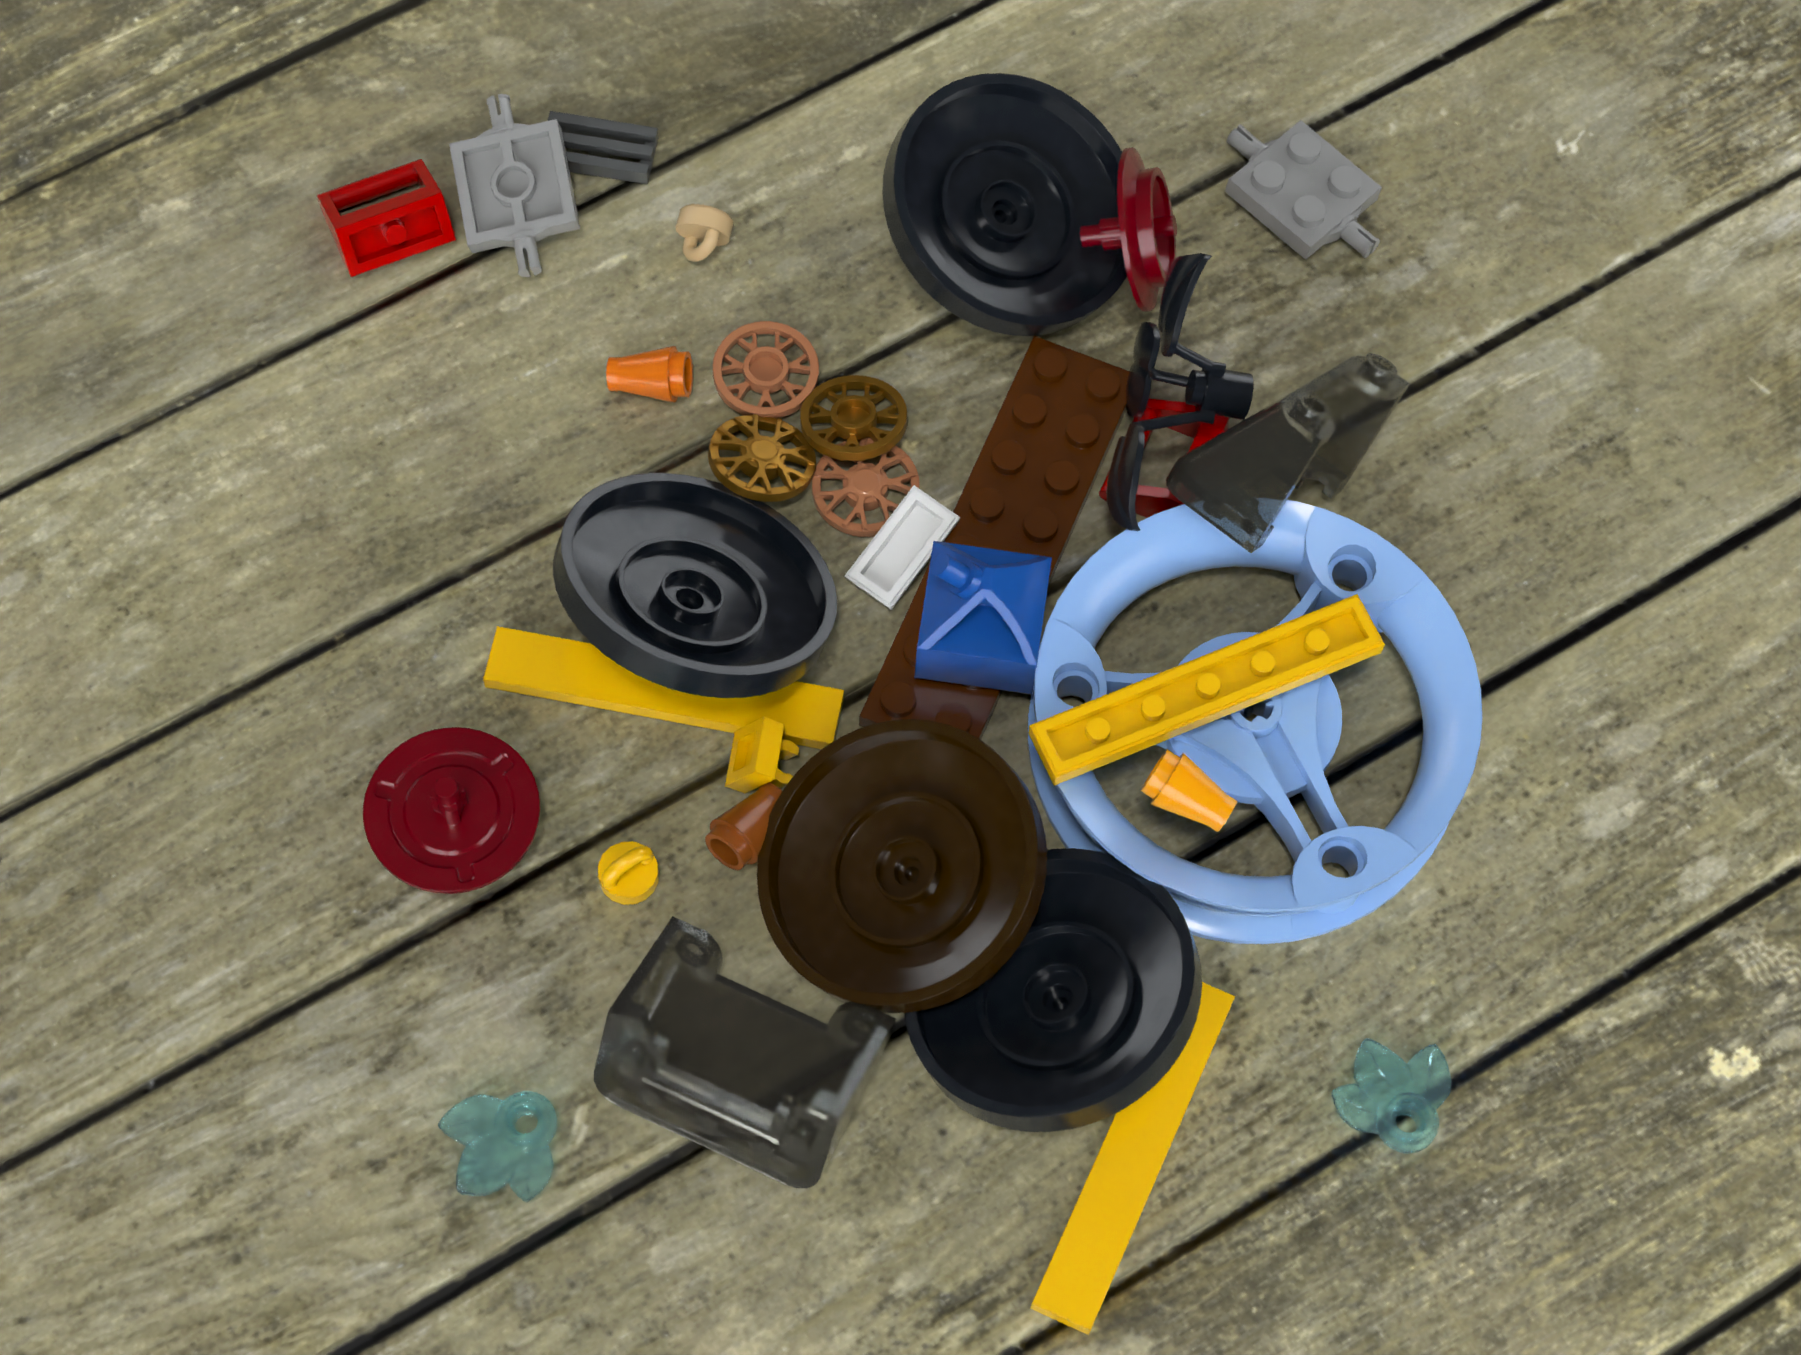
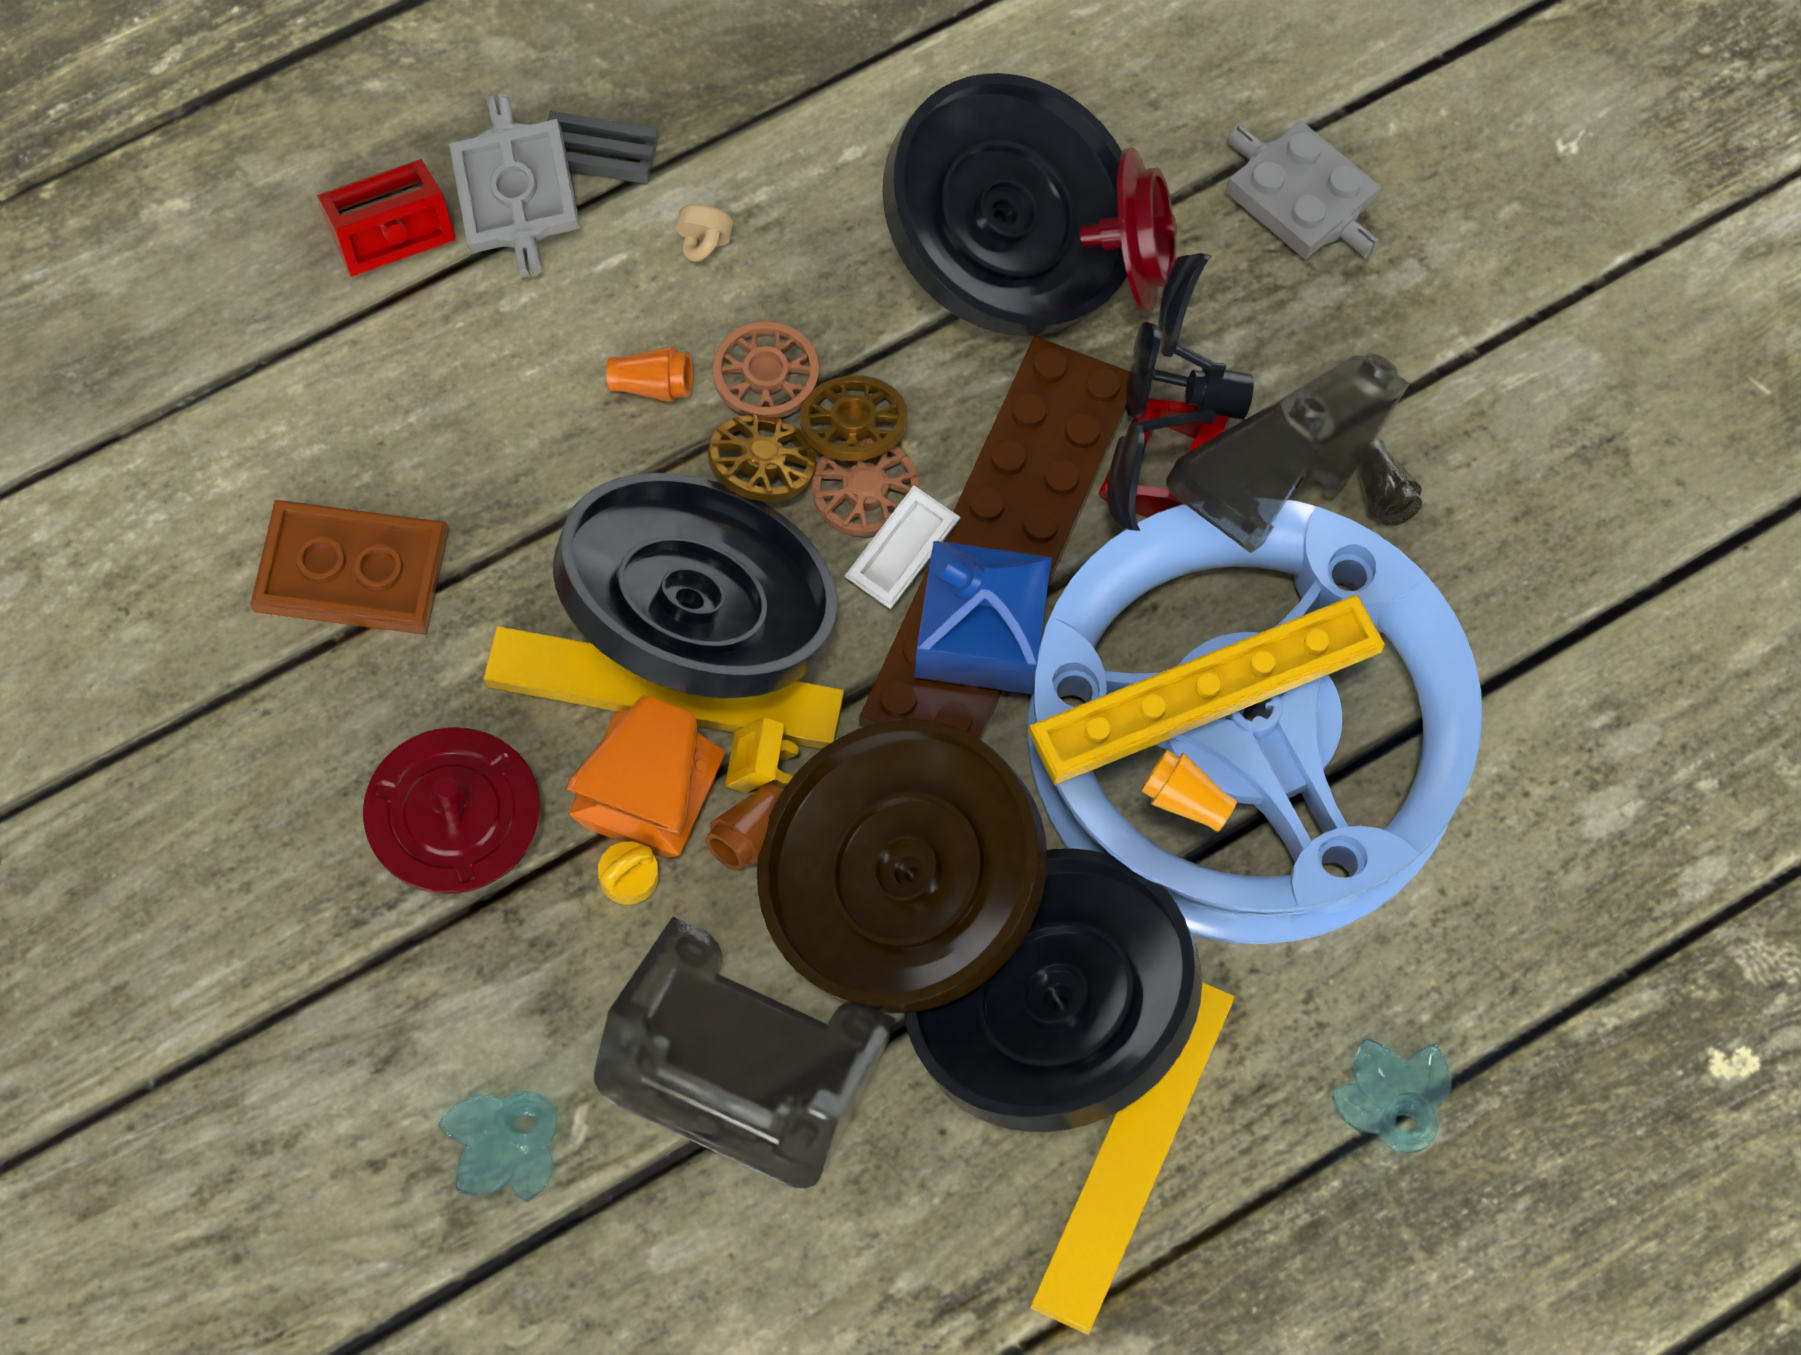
(350, 567): none -> dark orange tile
(646, 777): none -> orange piece
(1388, 487): none -> clear smoke cone

